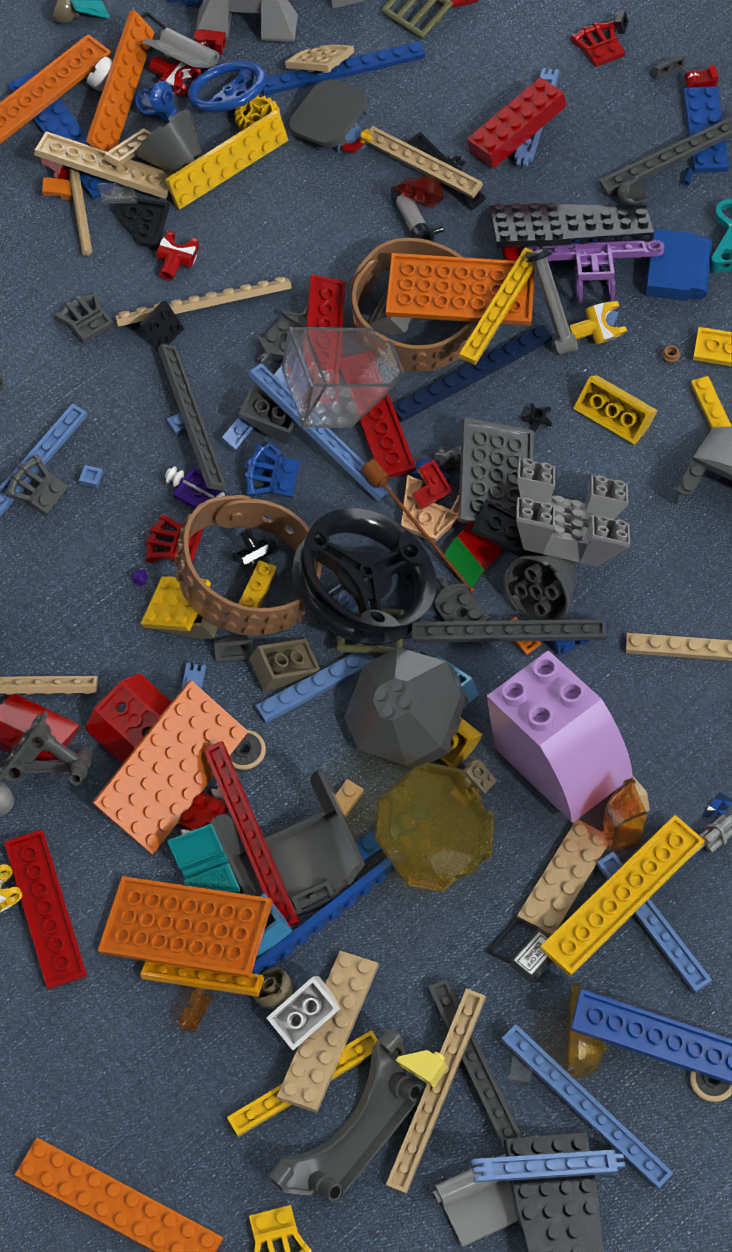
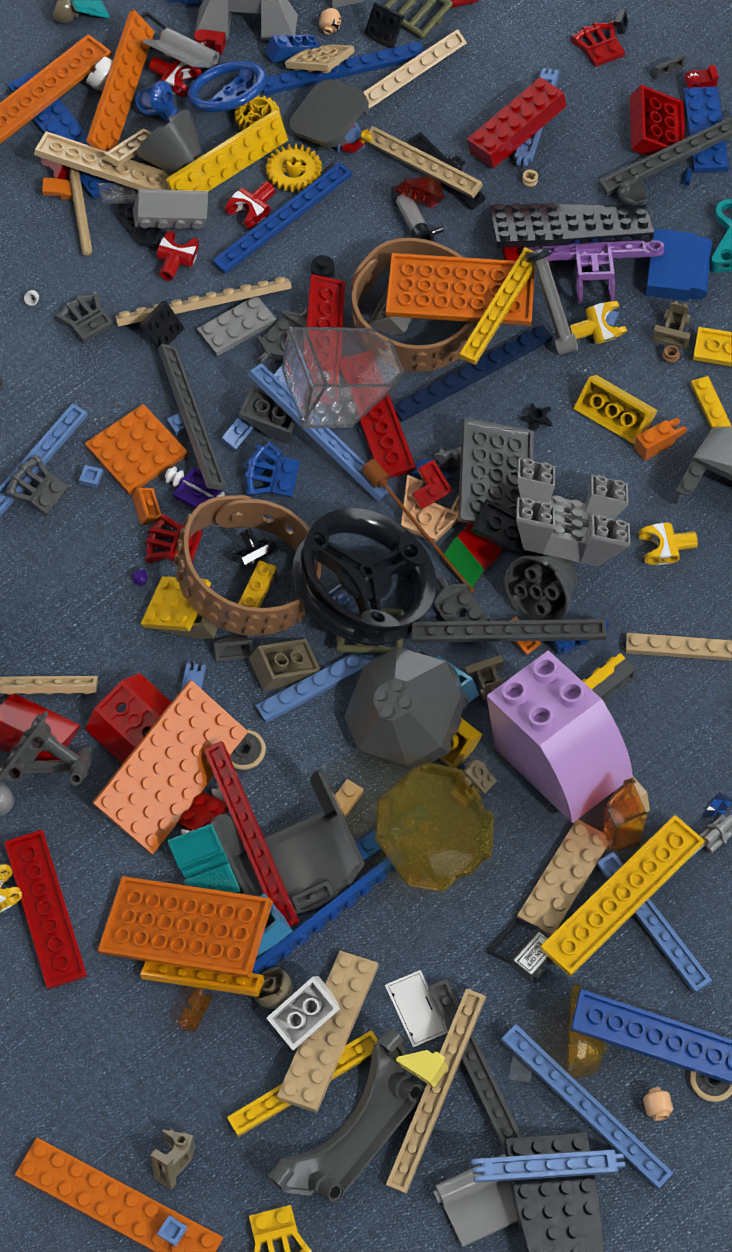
(28, 297): none -> white hinge
(136, 449): none -> orange plate
(146, 505): none -> orange slope
(168, 1166): none -> dark tan tile
(170, 209): none -> light grey slope
(172, 1231): none -> medium blue plate
(236, 325): none -> light grey plate
(251, 203): none -> red connector
(282, 218): none -> blue plate
(285, 46): none -> blue slope
(293, 168): none -> yellow gear
(323, 266): none -> black piece
(330, 21): none -> light nougat head
(384, 24): none -> black plate
(414, 68): none -> tan plate
(416, 1008): none -> white sticker
(486, 672): none -> dark tan tile
(527, 181): none -> tan bush
(611, 677): none -> dark grey piece
(655, 120): none -> red slope
(658, 438): none -> orange hinge
(658, 1104): none -> light nougat head
(667, 543): none -> yellow connector
(678, 316): none -> dark tan tile

